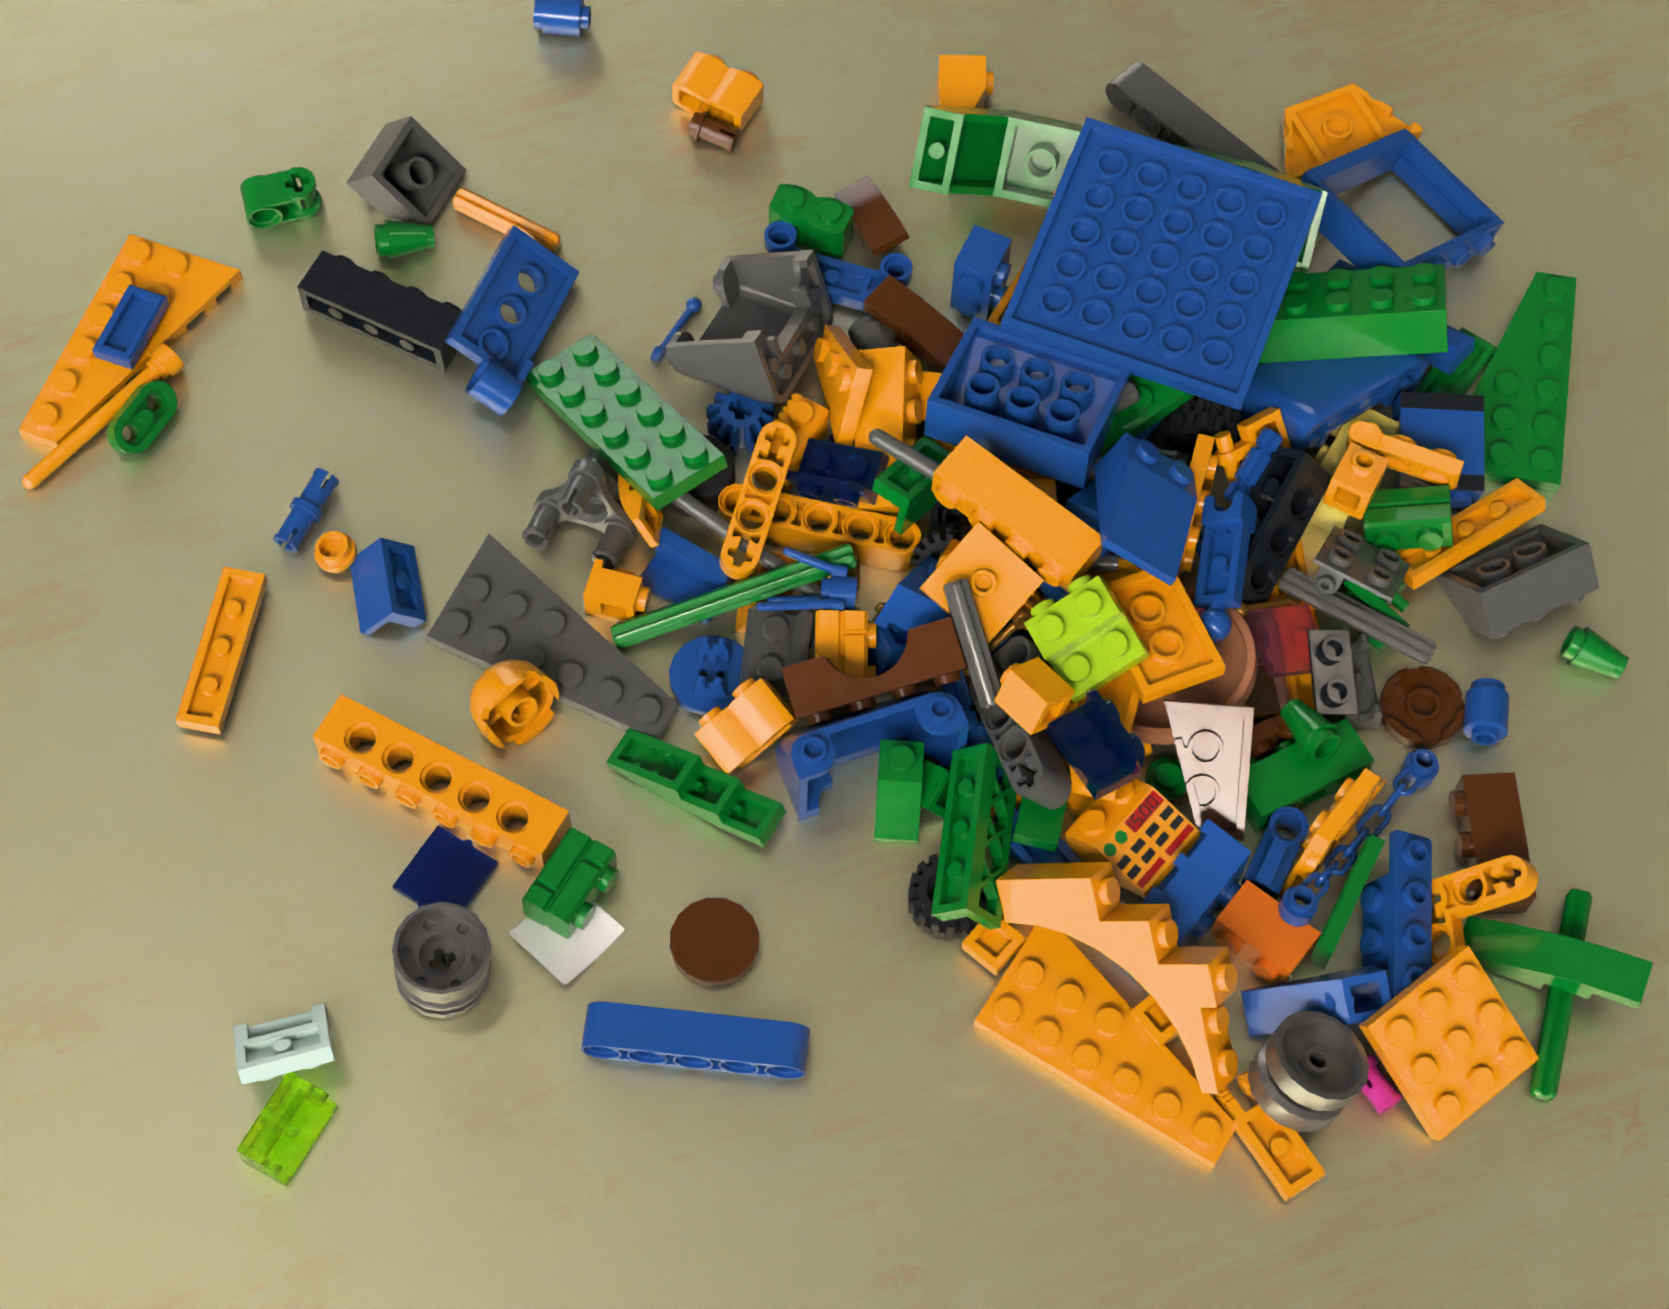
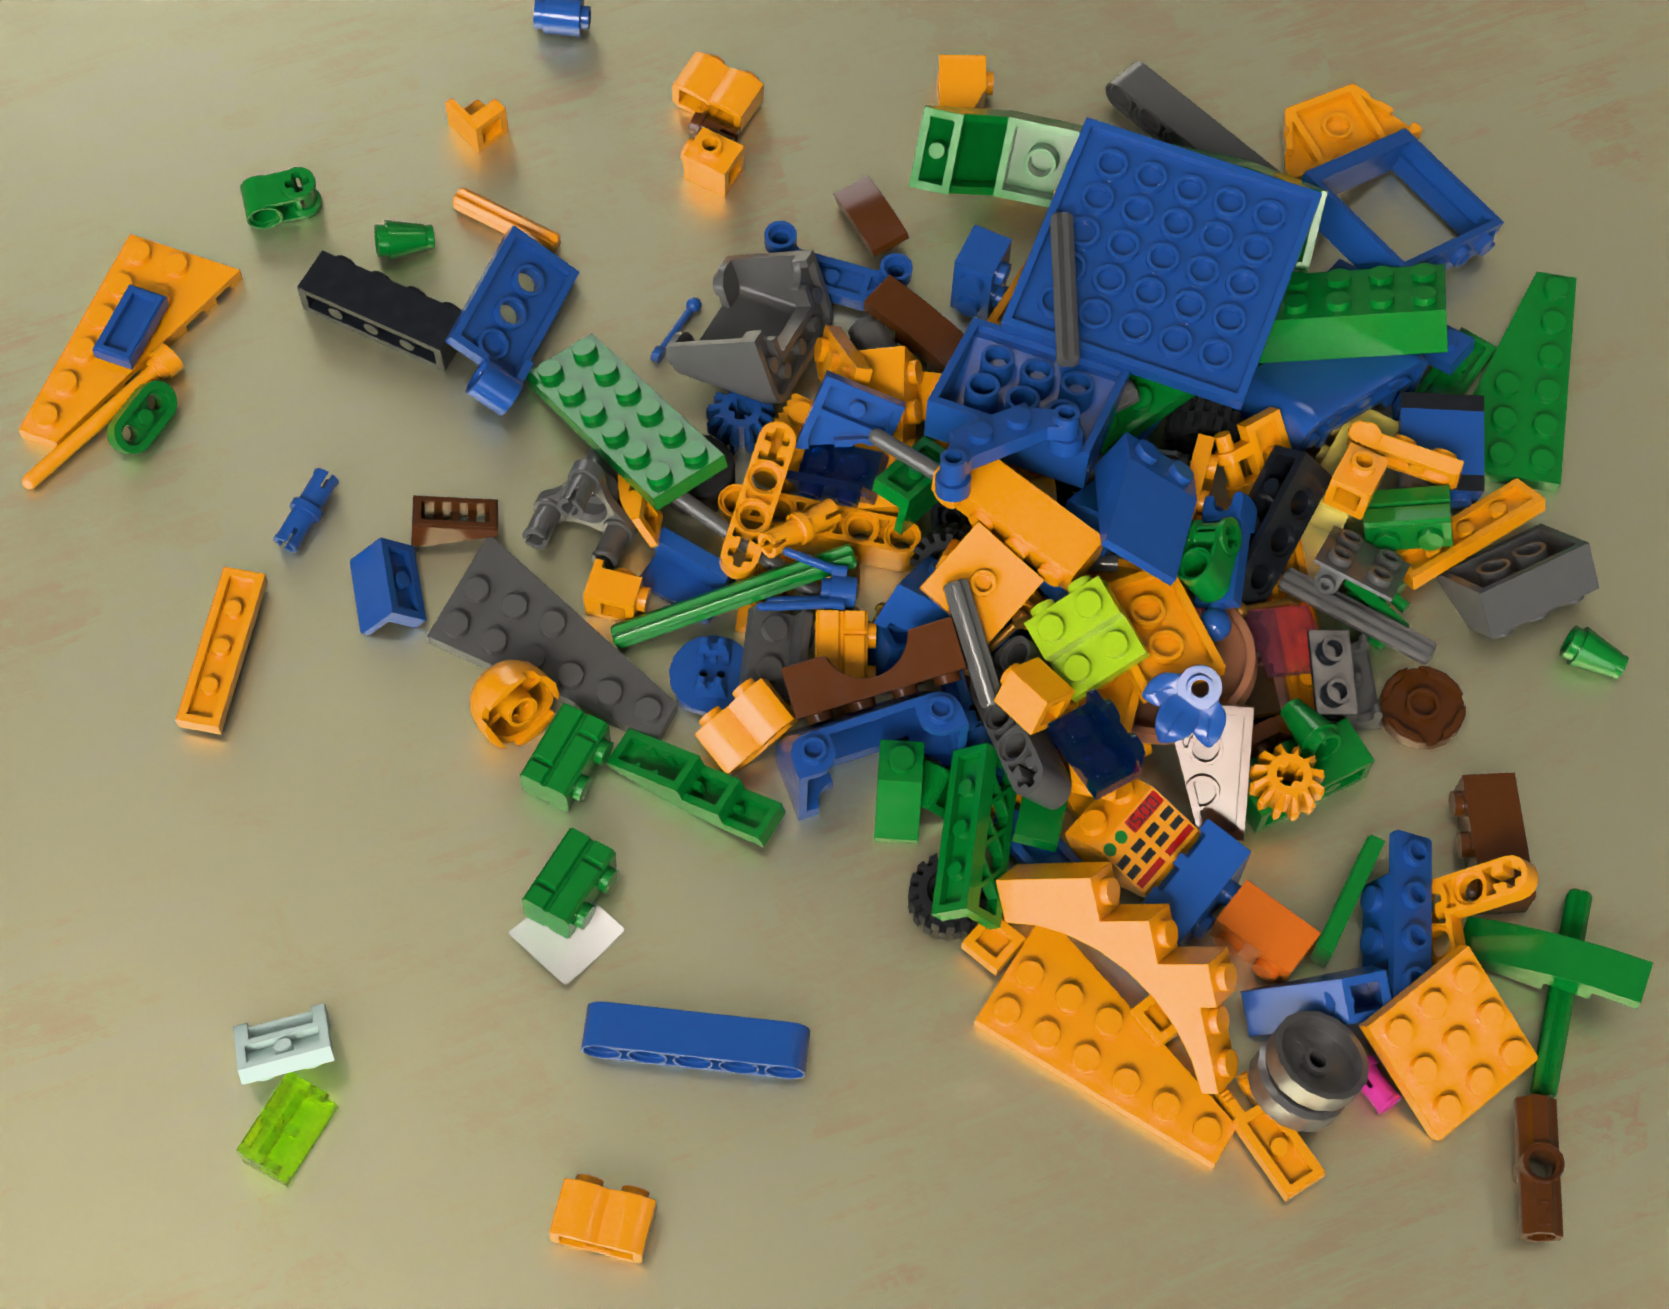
(335, 551): light orange plate -> none
(353, 723): light orange brick -> none
(406, 173): dark grey slope -> none
(432, 525): none -> reddish brown slope
(445, 871): clear blue piece -> none
(449, 936): flat silver wheel -> none
(477, 122): none -> light orange panel
(566, 758): none -> green brick
(603, 1218): none -> light orange brick
(713, 161): none -> light orange brick
(714, 942): reddish brown tile -> none
(799, 528): none -> light orange pin
(820, 222): green brick -> none
(847, 413): none -> blue wing
(1002, 436): none -> blue plate
(1064, 289): none -> dark grey axle
(1166, 778): green plate -> none
(1182, 710): none -> blue plate
(1210, 558): none -> green piece
(1254, 464): blue axle -> none
(1277, 854): blue piece -> none
(1291, 799): none -> light orange gear
(1334, 824): light orange wing -> none
(1413, 775): blue piece -> none
(1486, 711): blue brick -> none
(1538, 1196): none -> reddish brown piece

